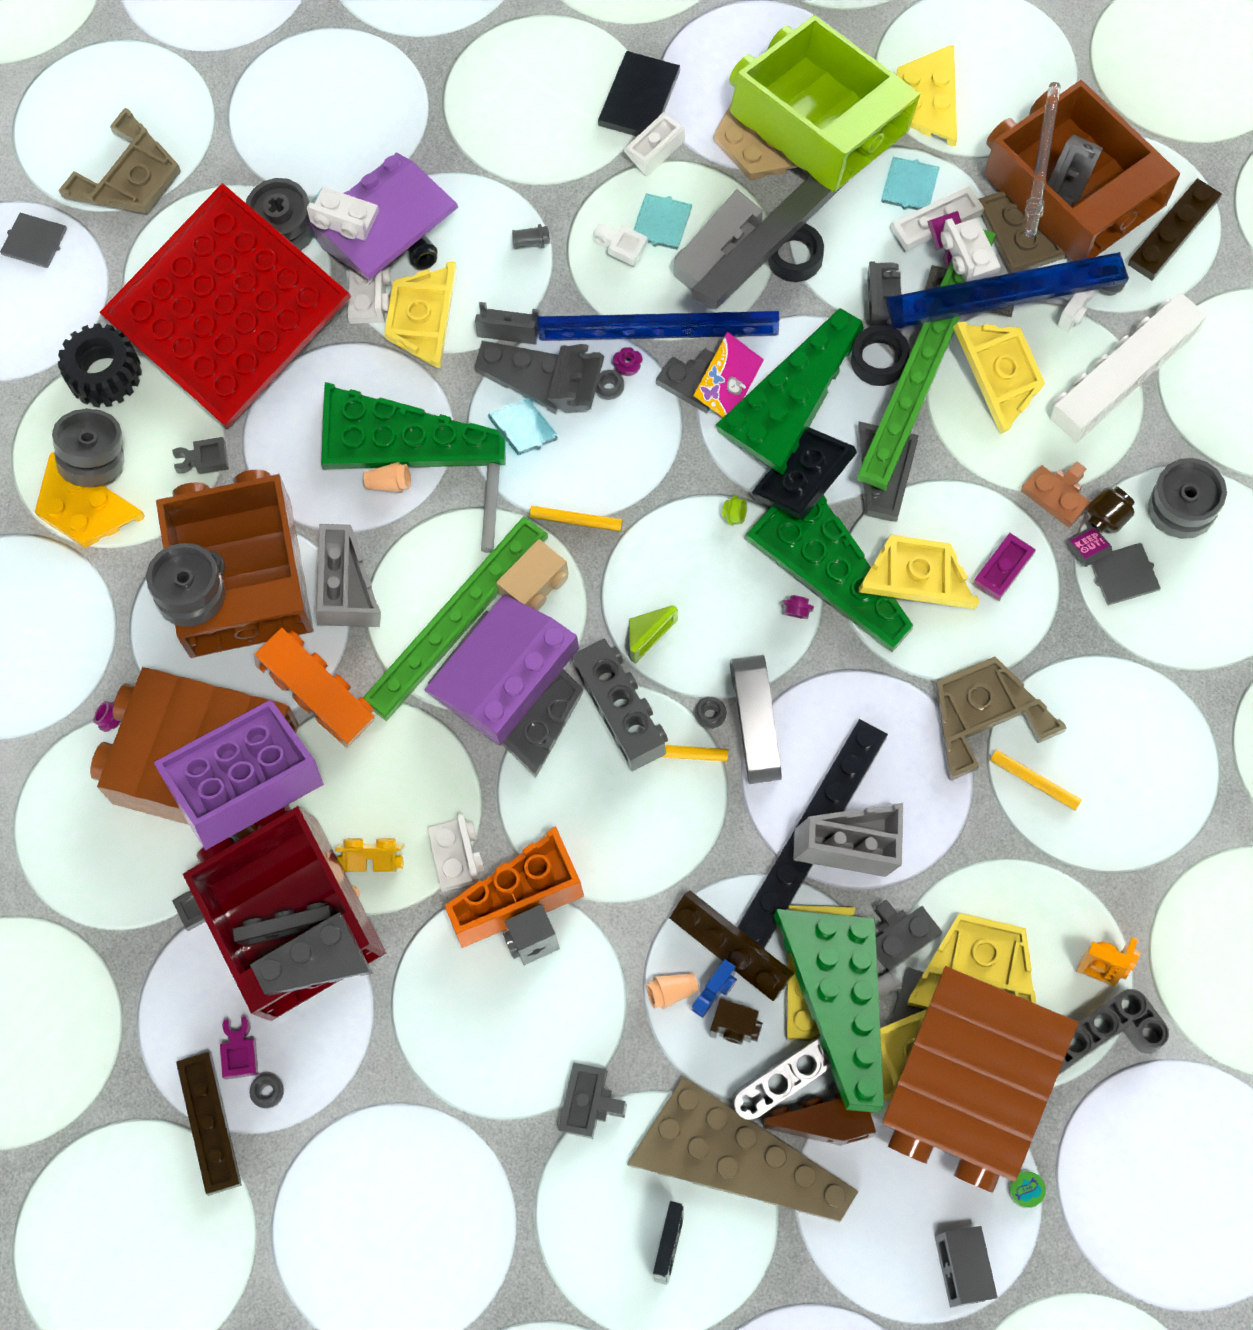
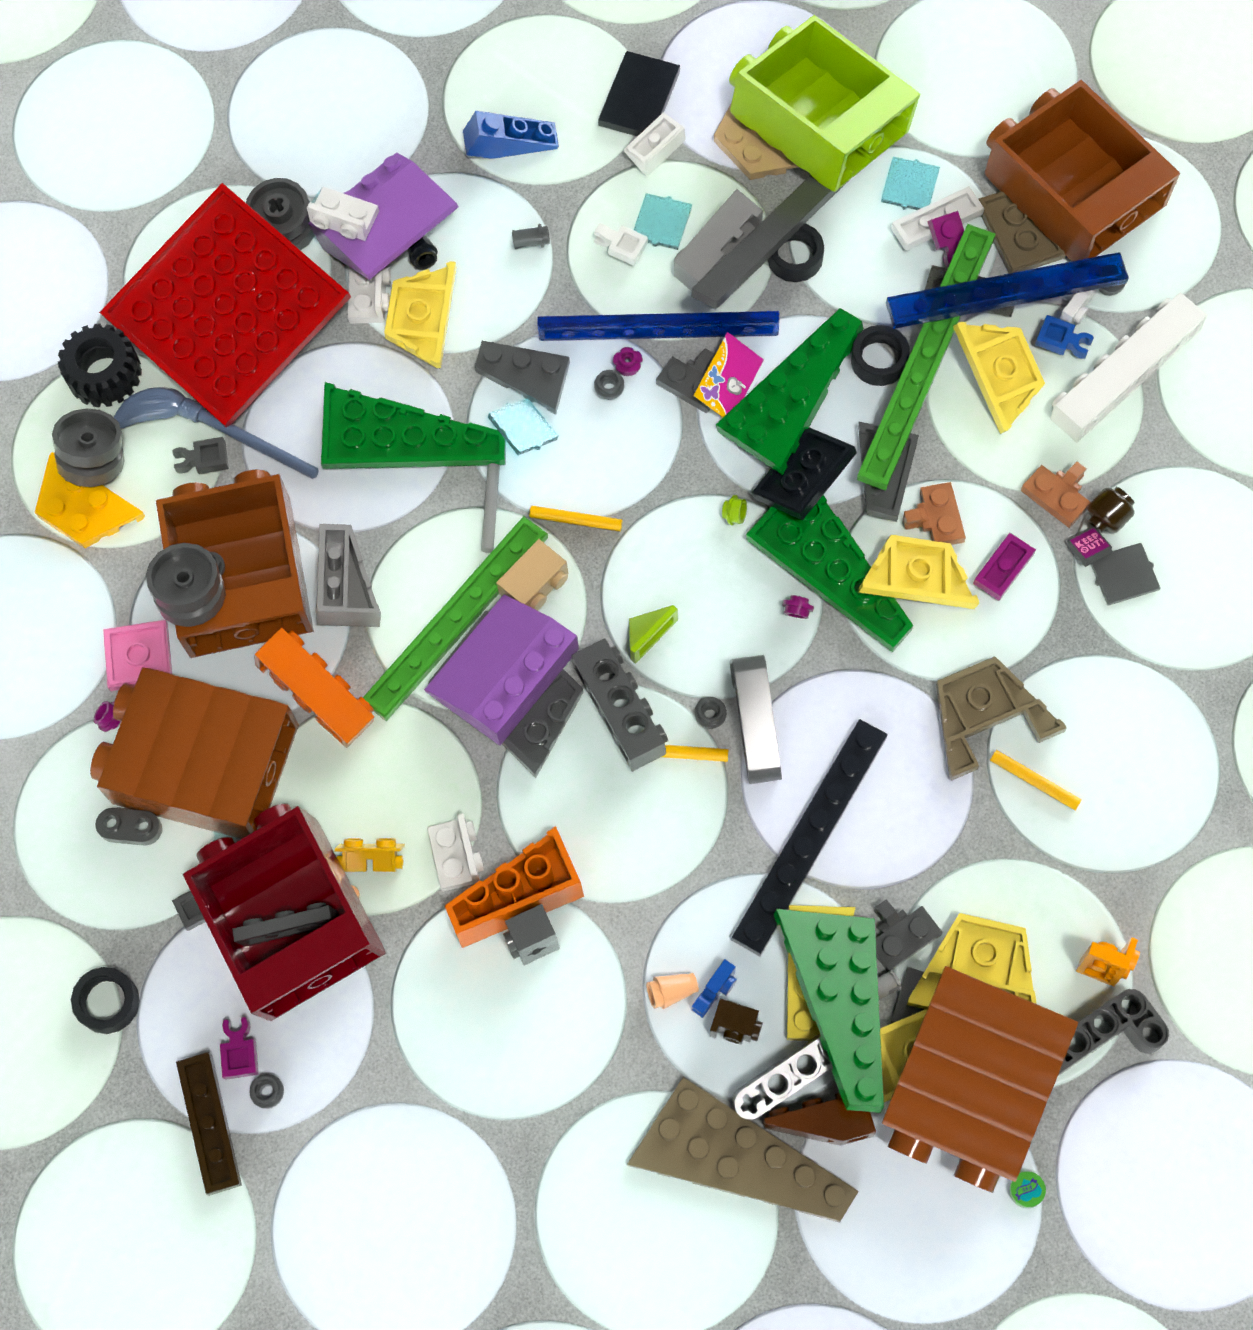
(33, 240): dark grey piece -> none
(84, 987): none -> black tyre
(127, 825): none -> dark grey plate
(135, 178): dark tan wing -> none
(136, 647): none -> bright pink tile
(168, 402): none -> sand blue piece
(239, 774): medium lavender slope -> none
(312, 958): dark grey wing -> none
(388, 478): light nougat cone -> none
(505, 135): none -> blue slope
(507, 325): dark grey hinge -> none
(575, 378): dark grey hinge -> none
(588, 1101): dark grey hinge -> none
(668, 1243): black tile -> none
(731, 944): dark brown plate -> none
(853, 841): light grey wedge -> none
(880, 286): dark grey hinge -> none
(935, 80): light yellow wing -> none
(937, 514): none -> nougat hinge
(965, 1266): dark grey hinge -> none
(970, 250): white bracket -> none
(1035, 205): clear bar -> none
(1058, 336): none -> blue plate
(1074, 168): dark grey hinge -> none
(1174, 229): dark brown plate -> none
(1187, 498): dark grey wheel -> none

